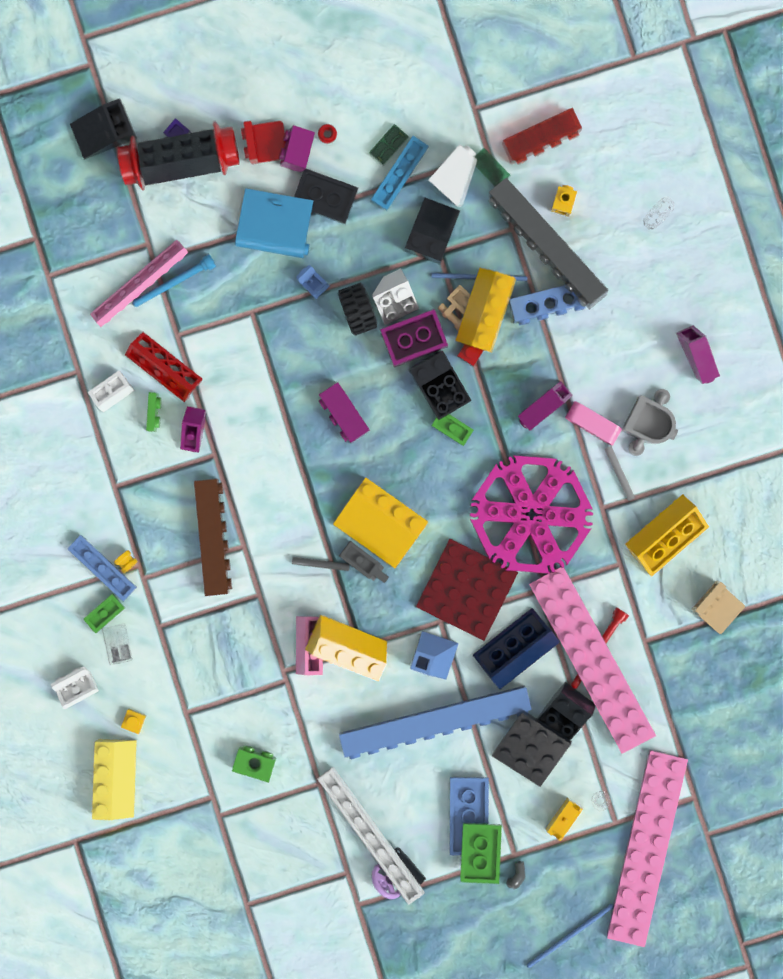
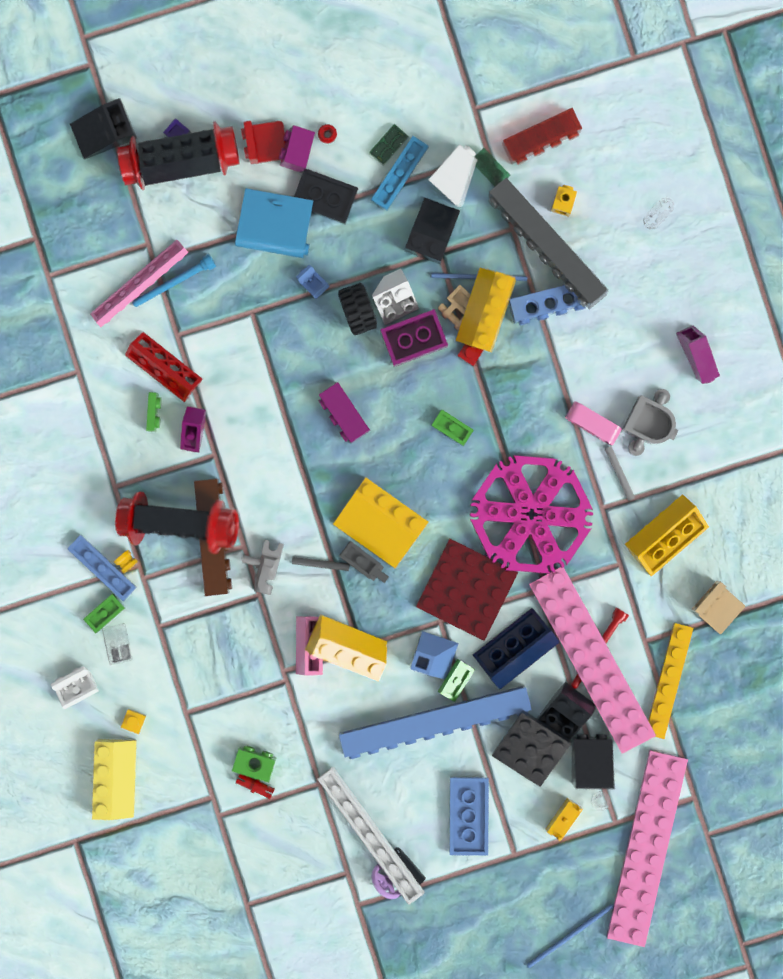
(111, 391): white hinge -> none
(137, 518): none -> brick
(255, 786): none -> red pin
(266, 566): none -> light grey piece
(439, 384): black slope -> none
(456, 680): none -> plate
(480, 853): bright green plate -> none
(519, 877): dark grey arm -> none
(544, 406): magenta slope -> none
(592, 762): none -> black slope
(669, 679): none -> yellow plate

